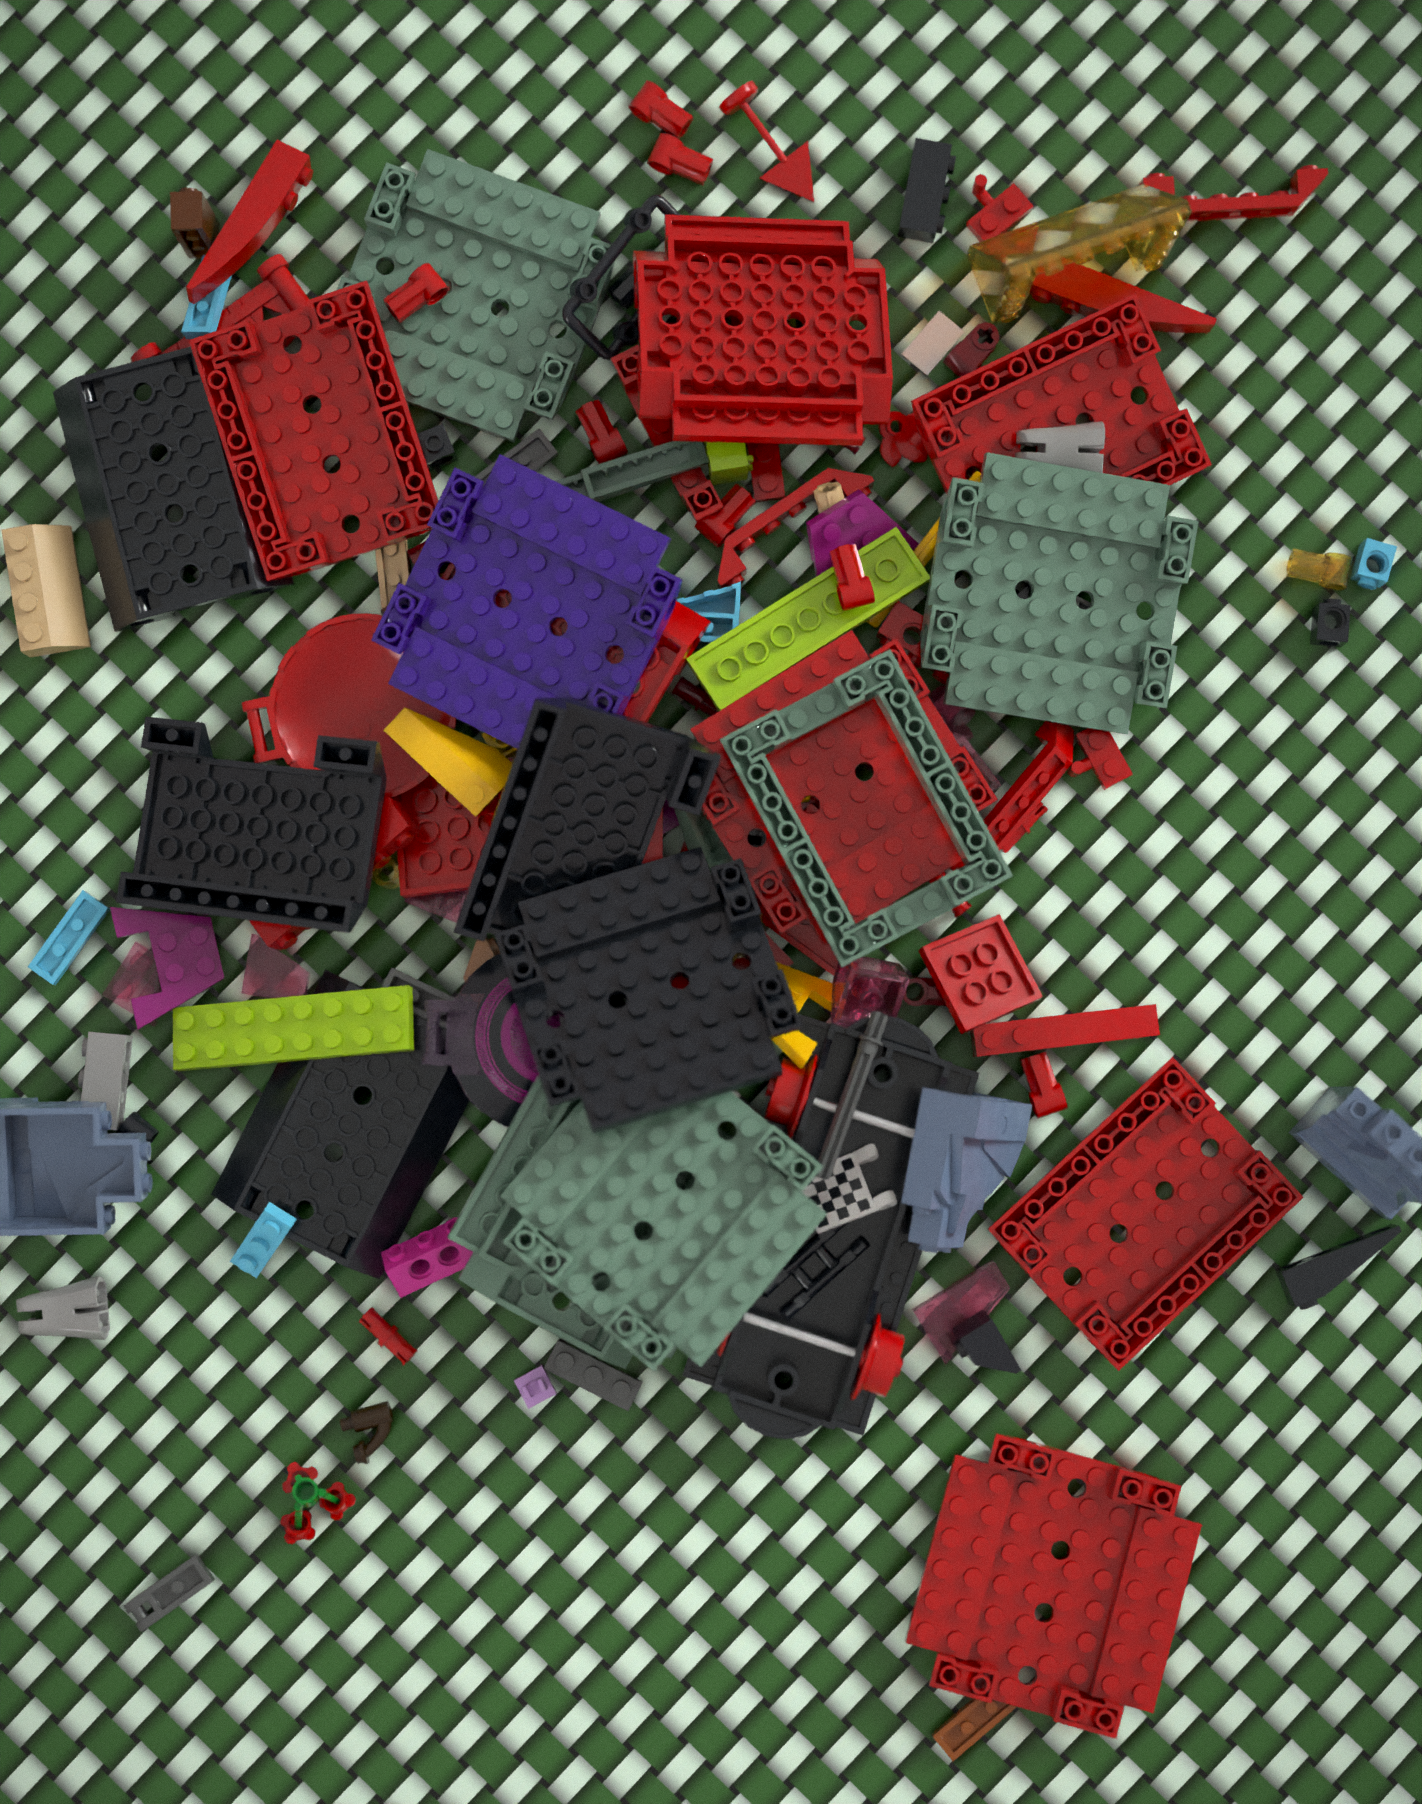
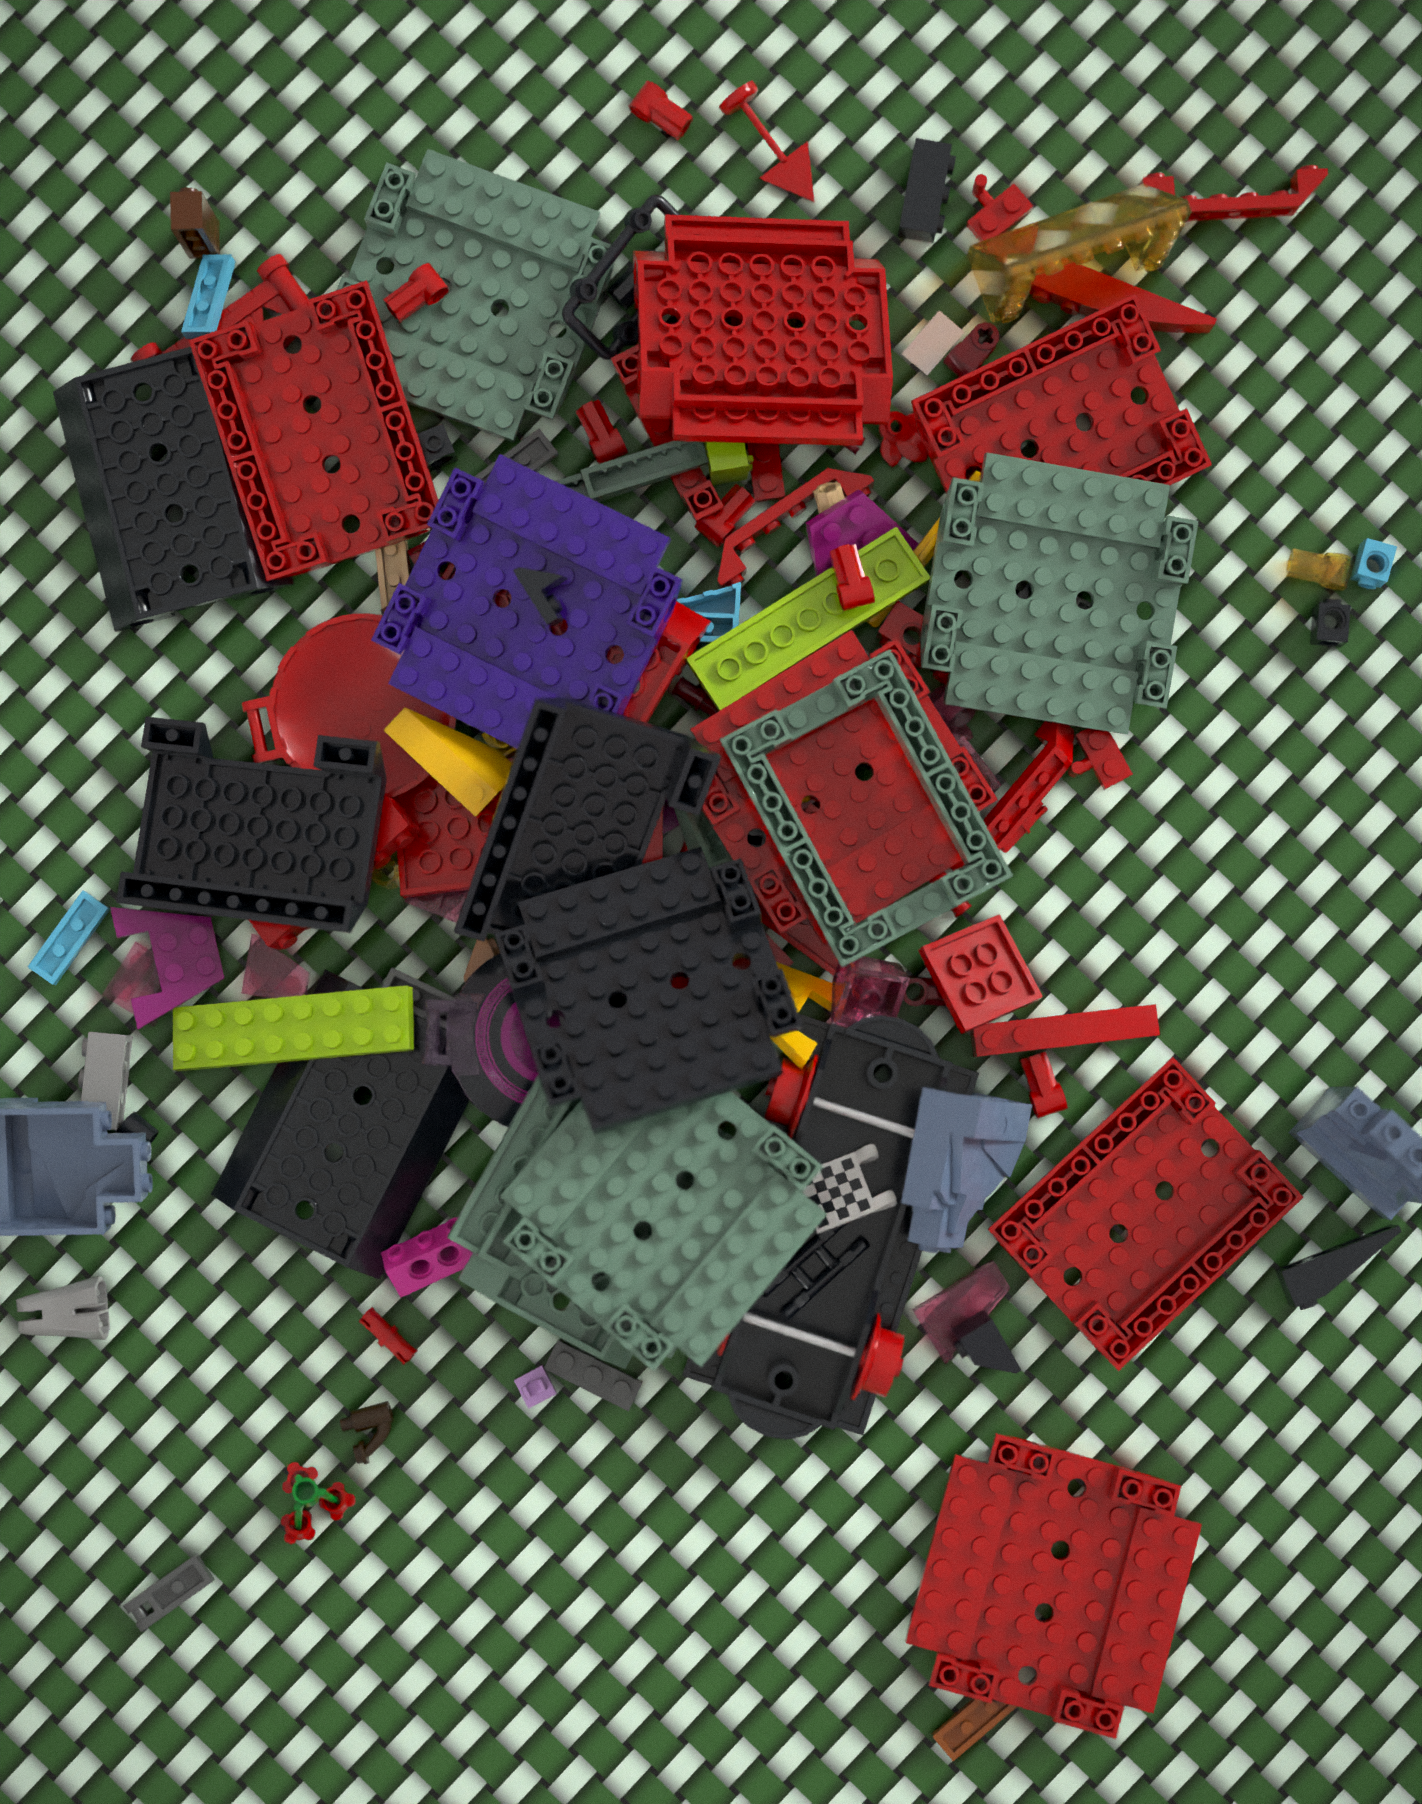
(46, 589): tan slope -> none
(254, 218): red slope -> none
(263, 1240): medium azure plate -> none
(537, 586): none -> black slope
(673, 157): red piece -> none
(865, 1054): dark grey axle -> none
(1065, 445): light grey piece -> none

